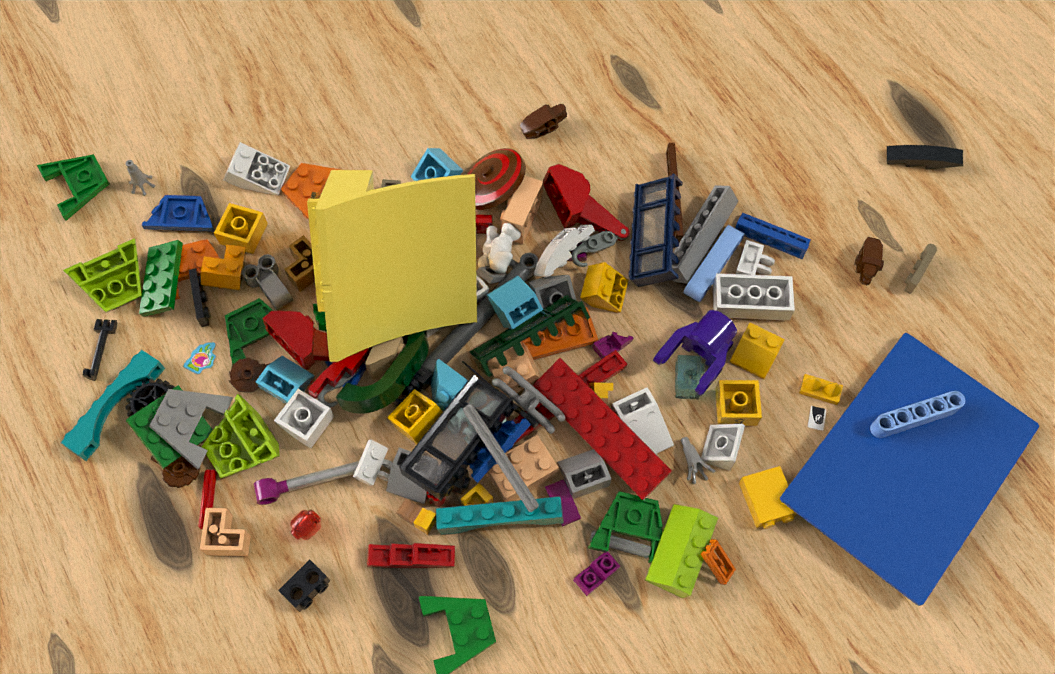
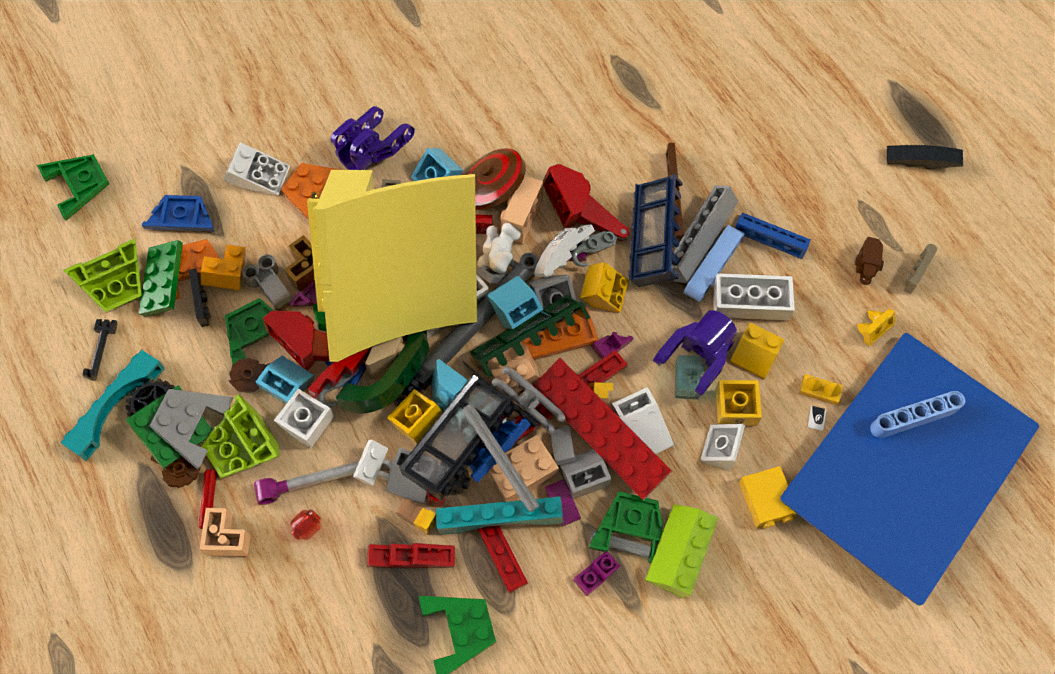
(137, 177): light grey piece -> none
(201, 358): sticker -> none
(241, 227): yellow brick -> none
(300, 581): black brick -> none
(307, 297): none -> magenta slope
(362, 146): none -> dark purple piece
(477, 496): yellow panel -> none
(503, 557): none -> red tile
(543, 121): reddish brown hinge -> none
(563, 446): none -> light grey tile
(694, 460): light grey piece -> none
(716, 564): orange tile -> none
(750, 260): white hinge -> none
(881, 324): none -> yellow tile

